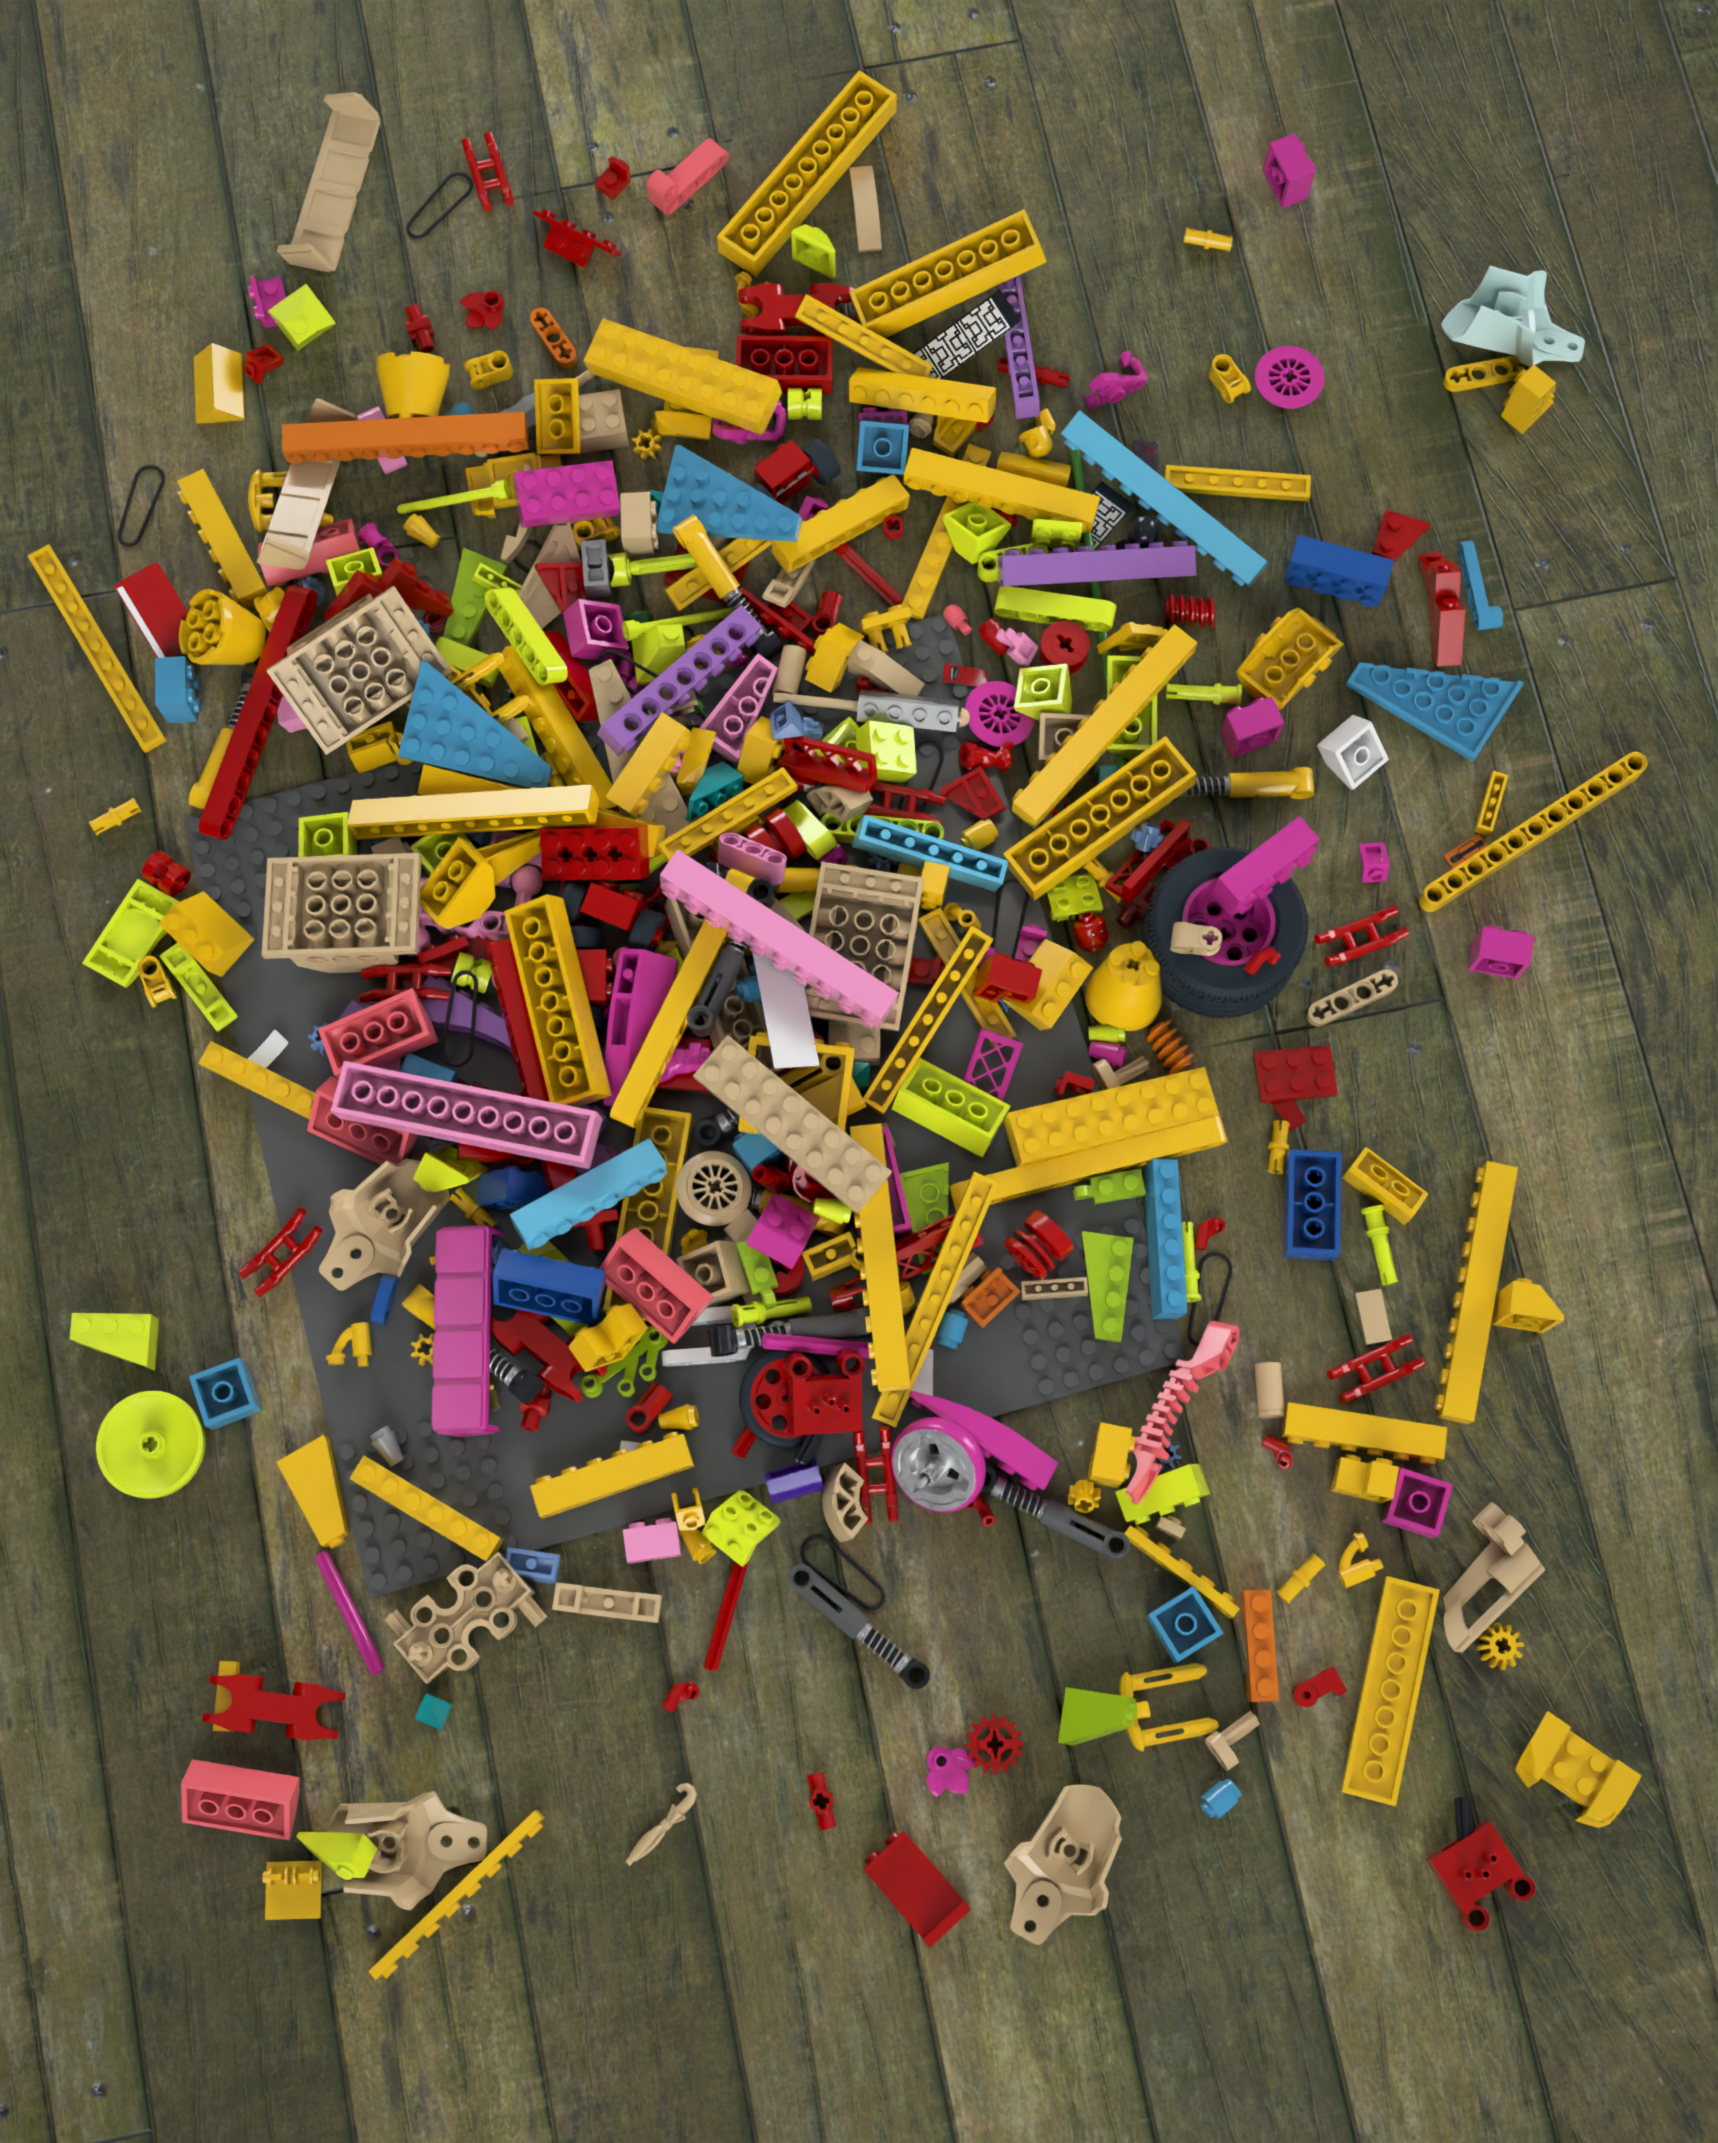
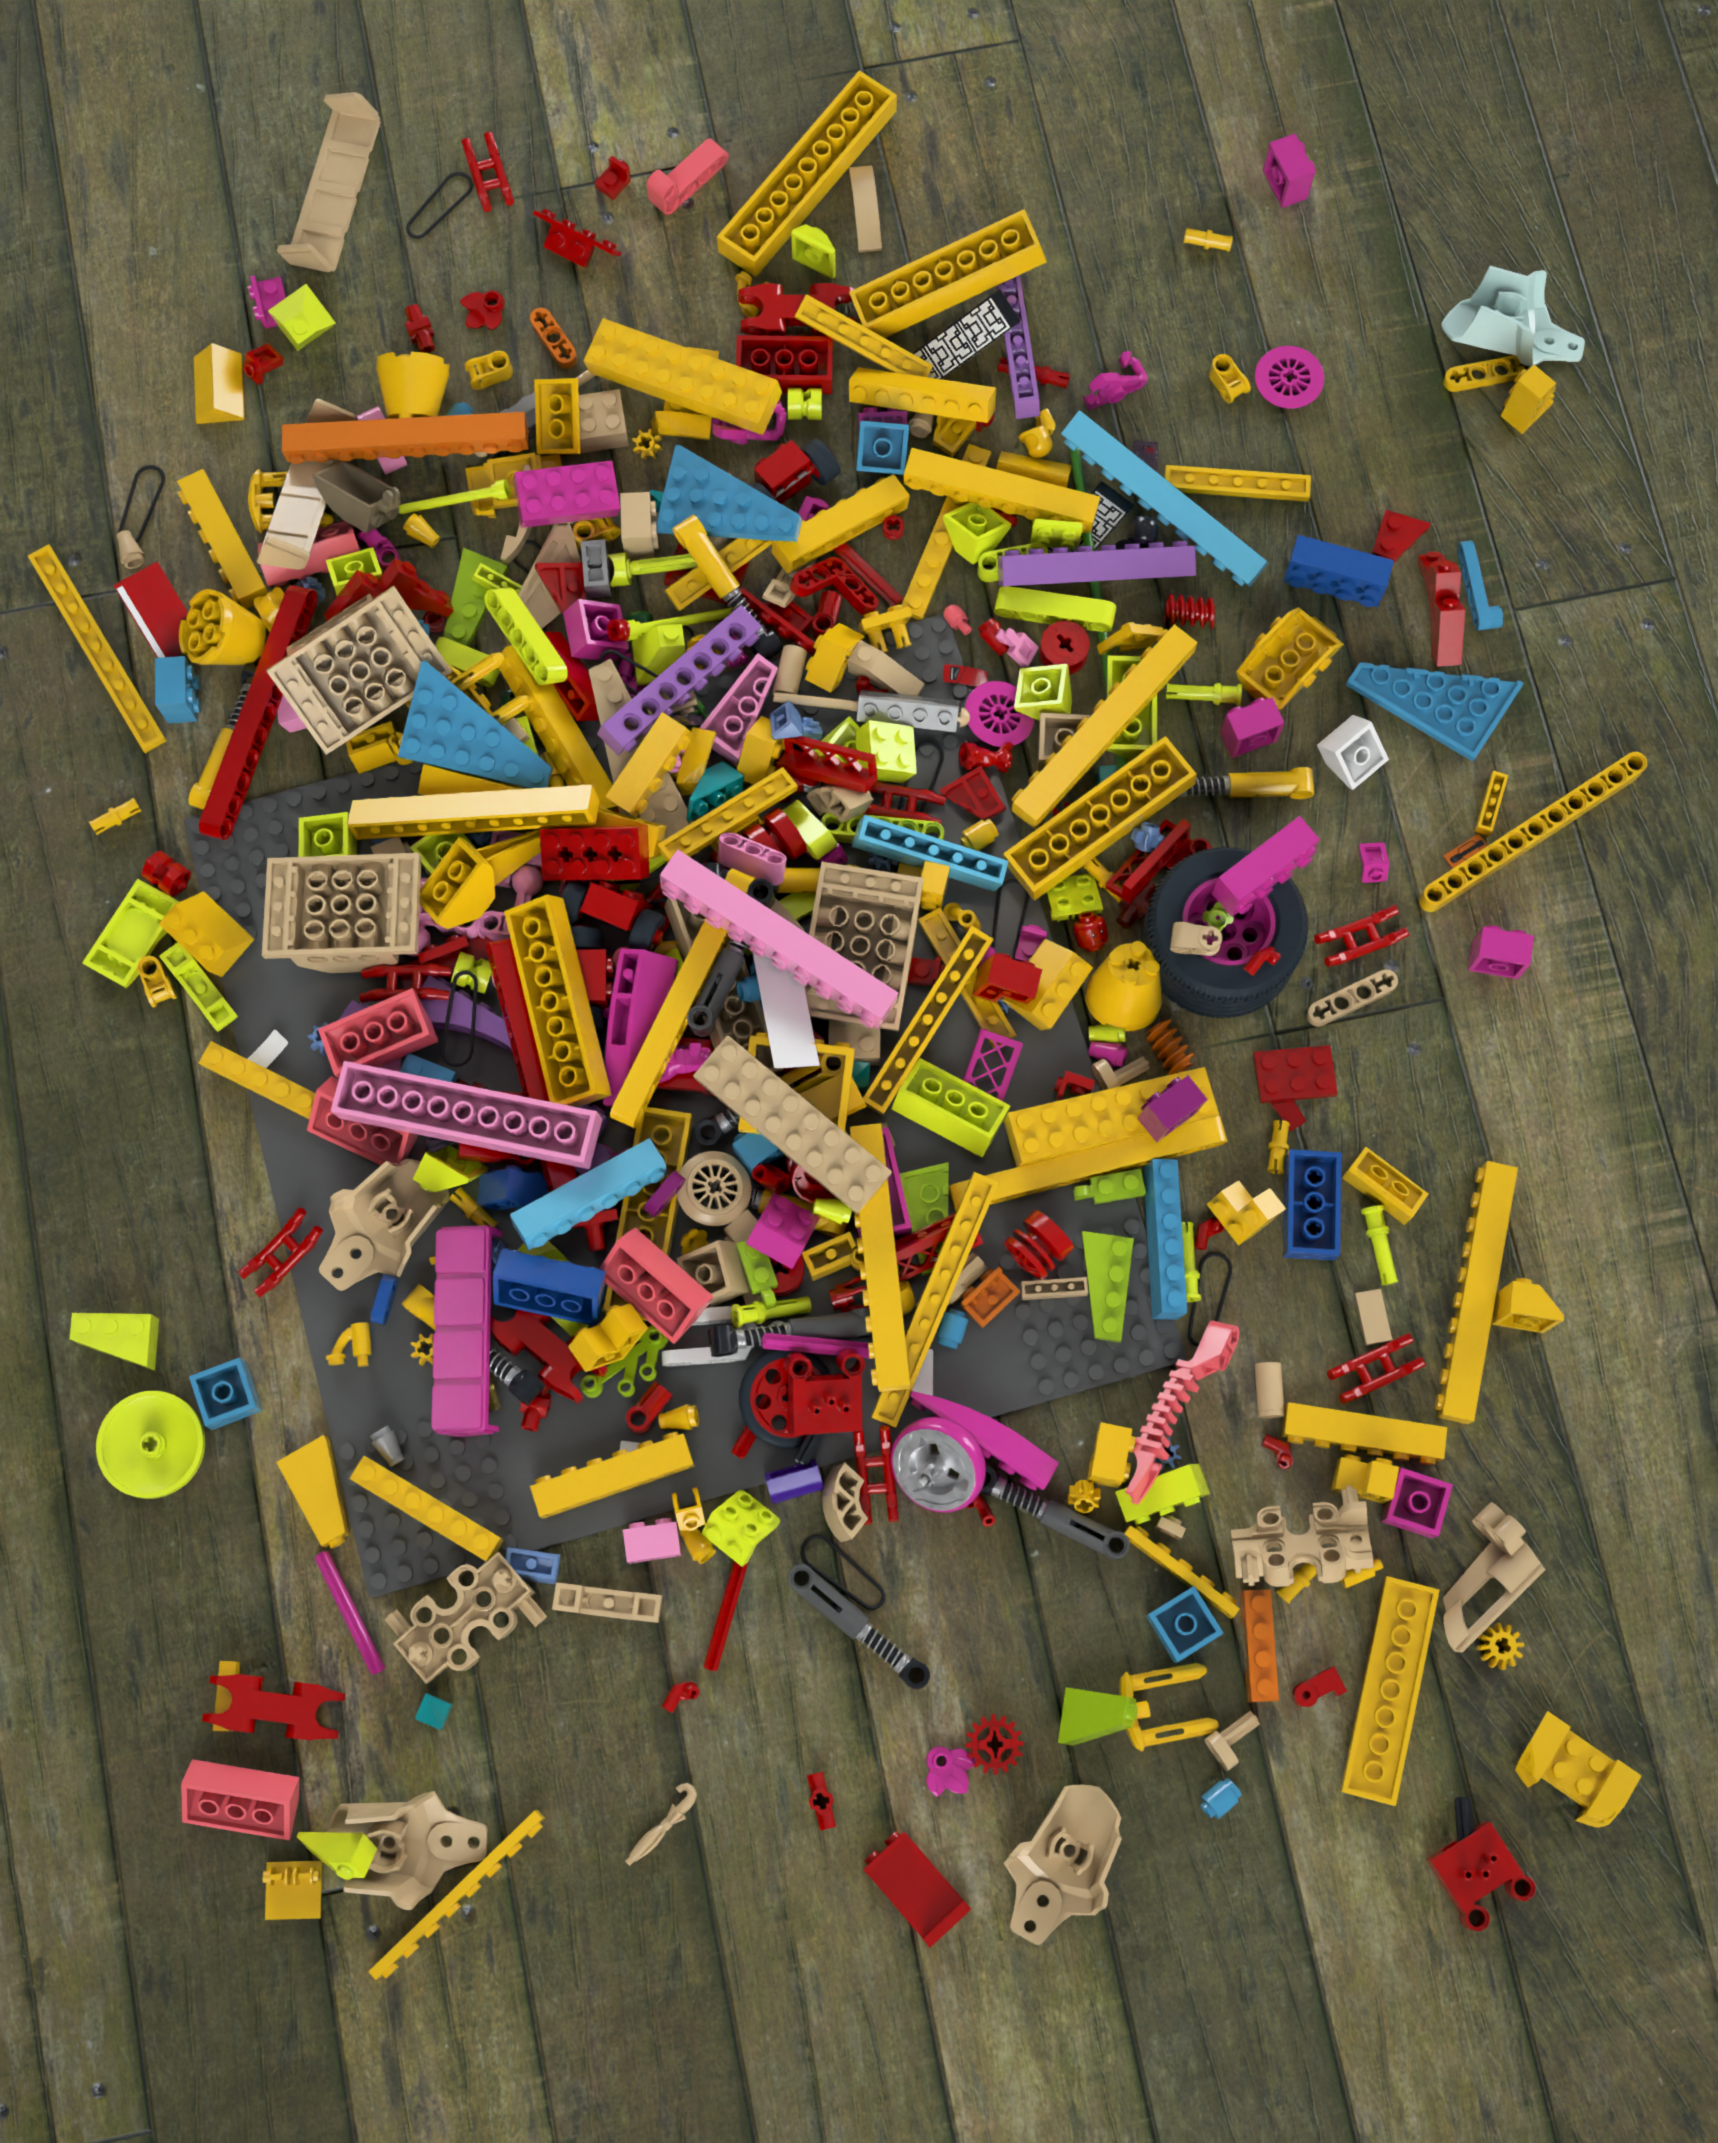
(130, 552): none -> tan cone
(357, 496): none -> dark tan piece
(618, 630): none -> red bush
(664, 1194): none -> magenta beam
(861, 598): none -> red beam
(1172, 1108): none -> magenta brick
(1210, 917): none -> lime plate
(1242, 1214): none -> yellow brick
(1343, 1528): none -> tan gear

